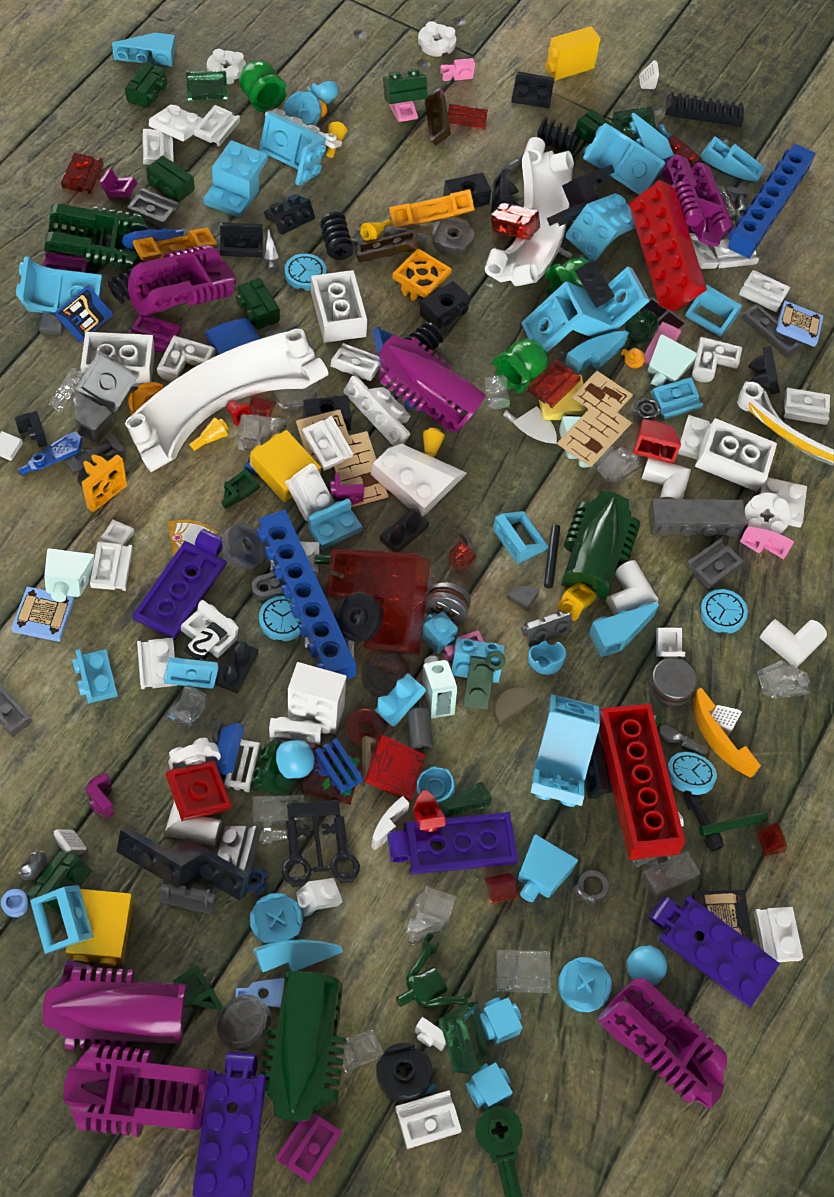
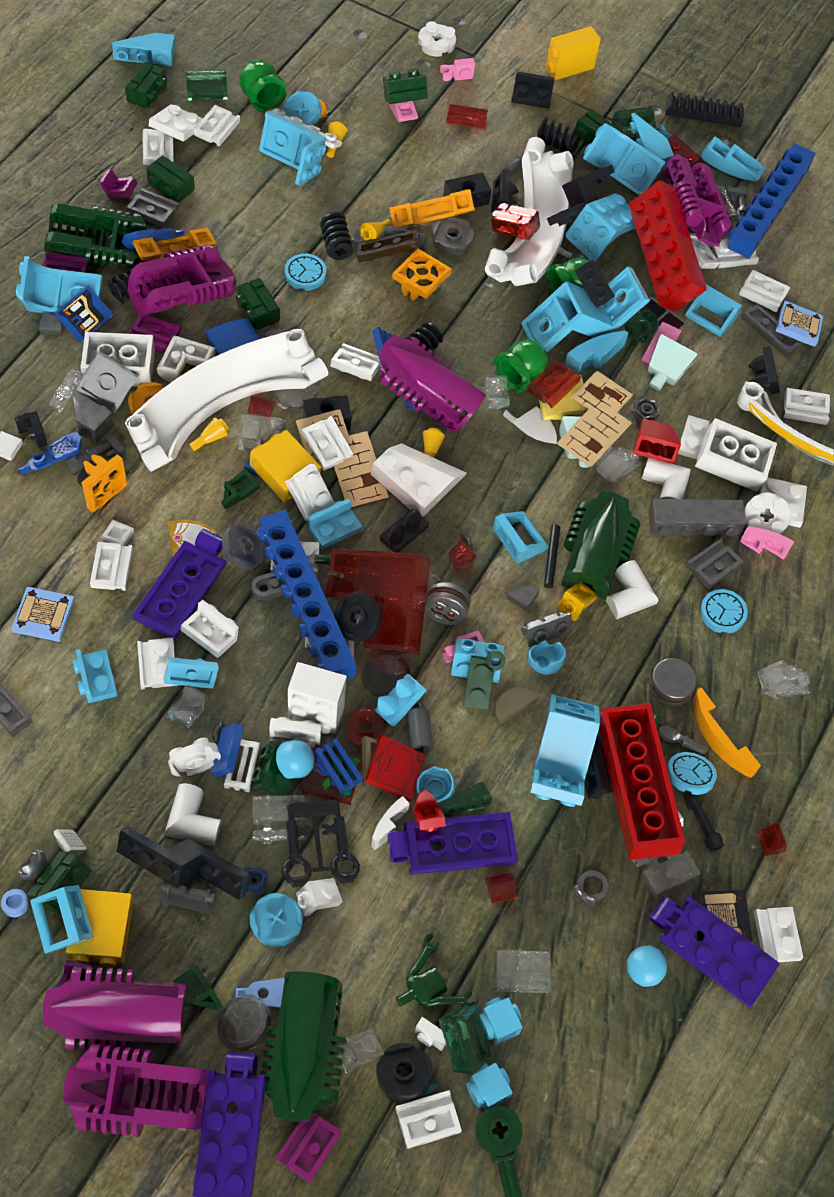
(67, 573): light aqua torso -> none
(82, 173): clear red plate -> none
(98, 801): magenta bracket -> none
(198, 790): red tile -> none
(205, 641): sticker -> none
(234, 61): white plate -> none
(235, 179): medium azure bracket -> none
(236, 410): red piece -> none
(236, 667): black tile -> none
(239, 845): flat silver plate -> none
(241, 239): black bracket -> none
(271, 257): flat silver piece -> none
(277, 619): medium azure tile -> none
(290, 213): black bracket -> none
(294, 953): medium azure slope -> none
(325, 91): medium azure hair -> none
(338, 306): white brick -> none
(354, 493): magenta bracket -> none
(380, 409): white bracket -> none
(432, 916): clear slope -> none
(436, 679): light aqua torso -> none
(437, 116): dark brown plate -> none
(439, 631): medium azure brick -> none
(445, 305): black brick -> none
(544, 869): medium azure torso -> none
(584, 984): medium azure tile -> none
(617, 631): medium azure slope -> none
(634, 357): light orange piece -> none
(649, 76): white slope -> none
(667, 1042): magenta connector -> none
(669, 643): white bracket -> none
(676, 398): medium azure plate -> none
(712, 353): white brick -> none
(726, 718): white slope -> none
(733, 823): dark green bar -> none
(794, 647): white brick -> none

